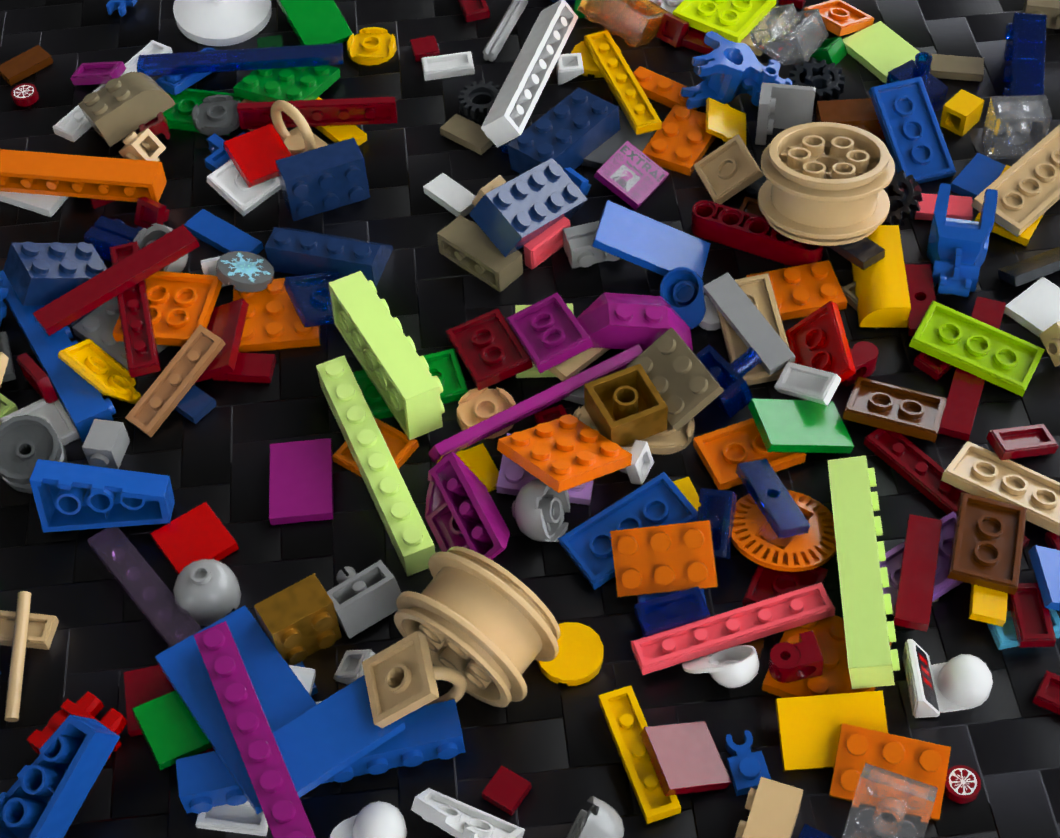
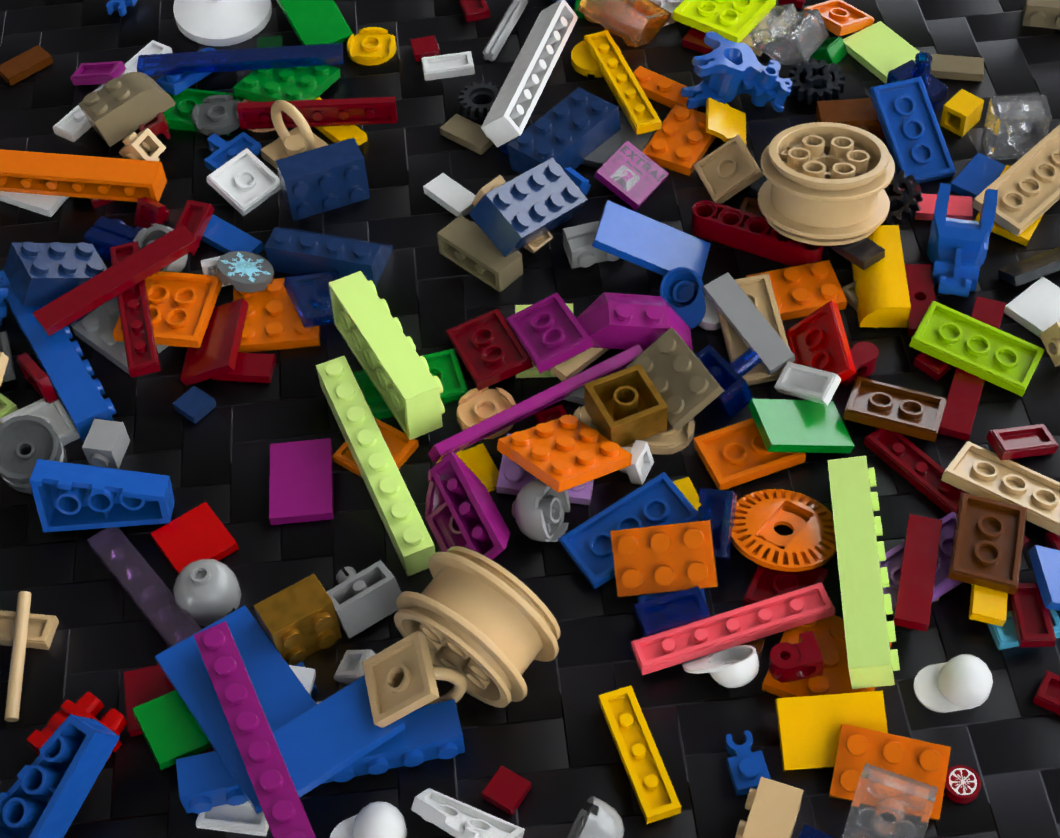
(25, 94): dark red tile -> none
(100, 370): yellow tile -> none
(175, 381): medium nougat plate -> none
(195, 218): none -> dark red tile
(257, 154): red tile -> none
(545, 244): coral tile -> none
(568, 67): white slope -> none
(578, 655): yellow tile -> none
(672, 29): dark red tile -> none
(685, 758): tile -> none
(772, 498): clear blue tile -> none
(783, 108): light grey bracket -> none
(920, 681): white slope -> none
(1025, 55): clear blue wedge -> none

